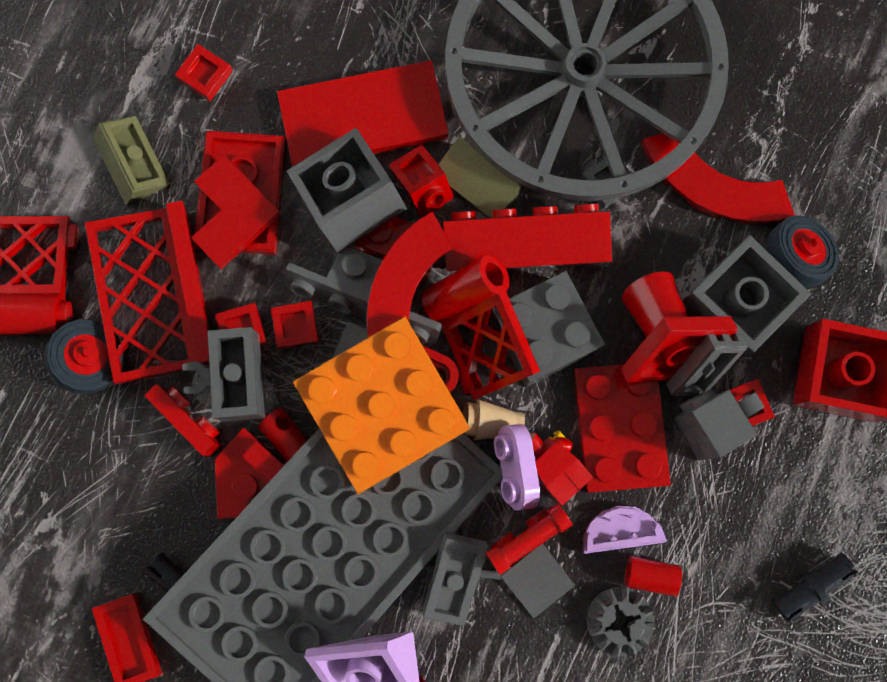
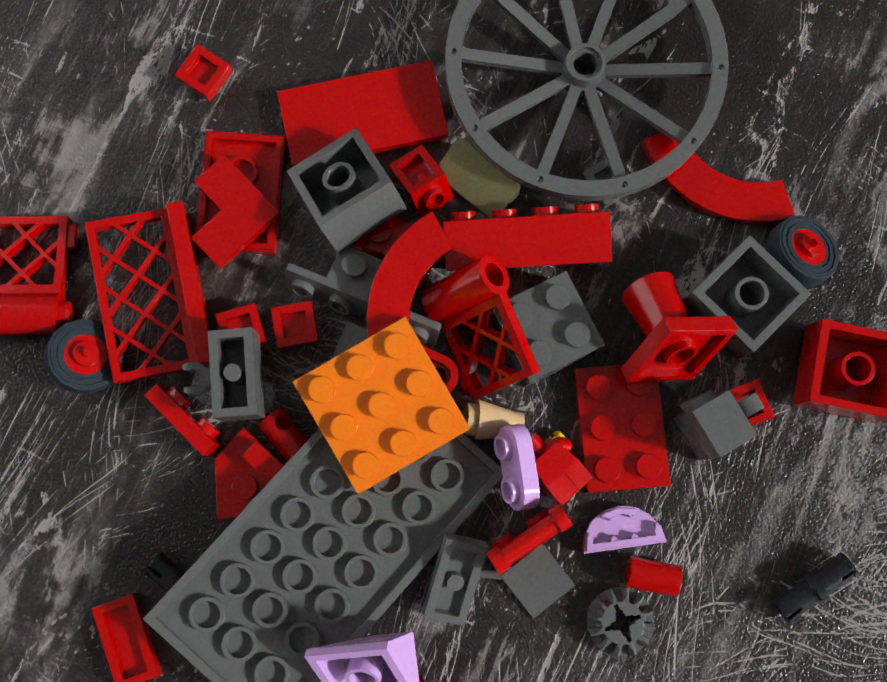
(130, 159): olive slope -> none
(707, 364): dark grey tile -> none

